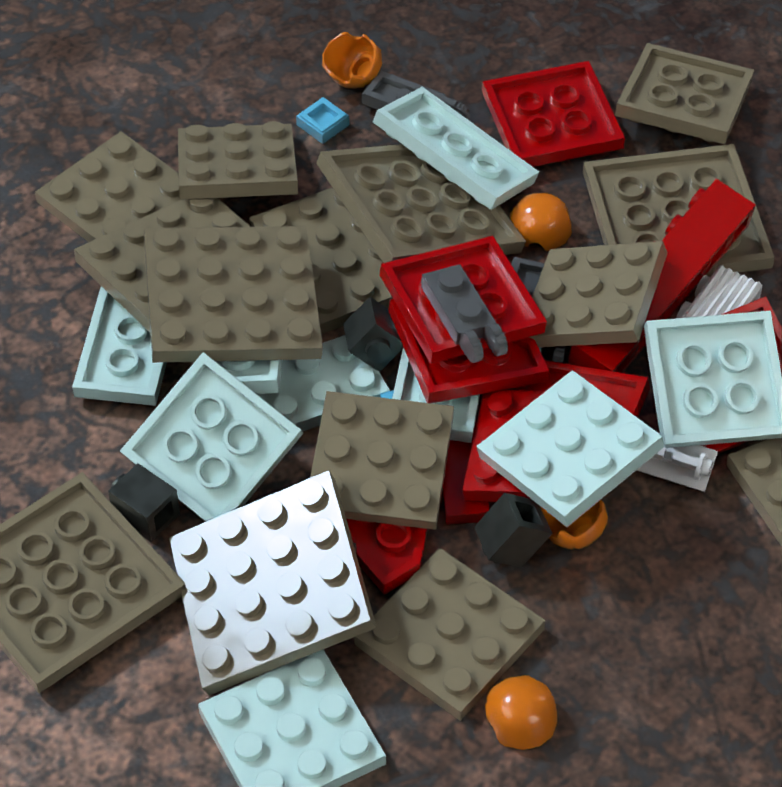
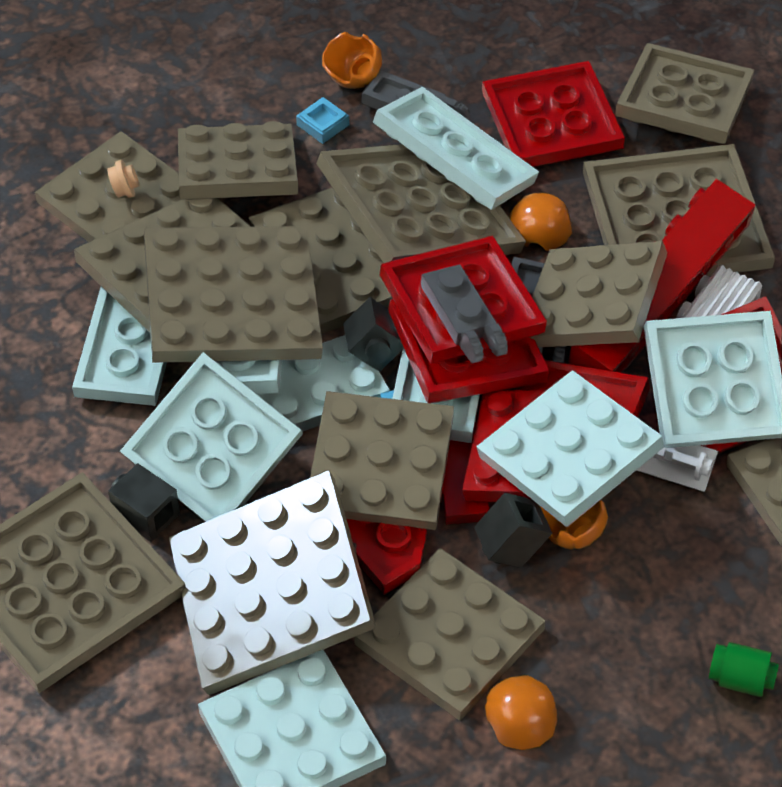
(123, 179): none -> light nougat plate
(743, 669): none -> green brick

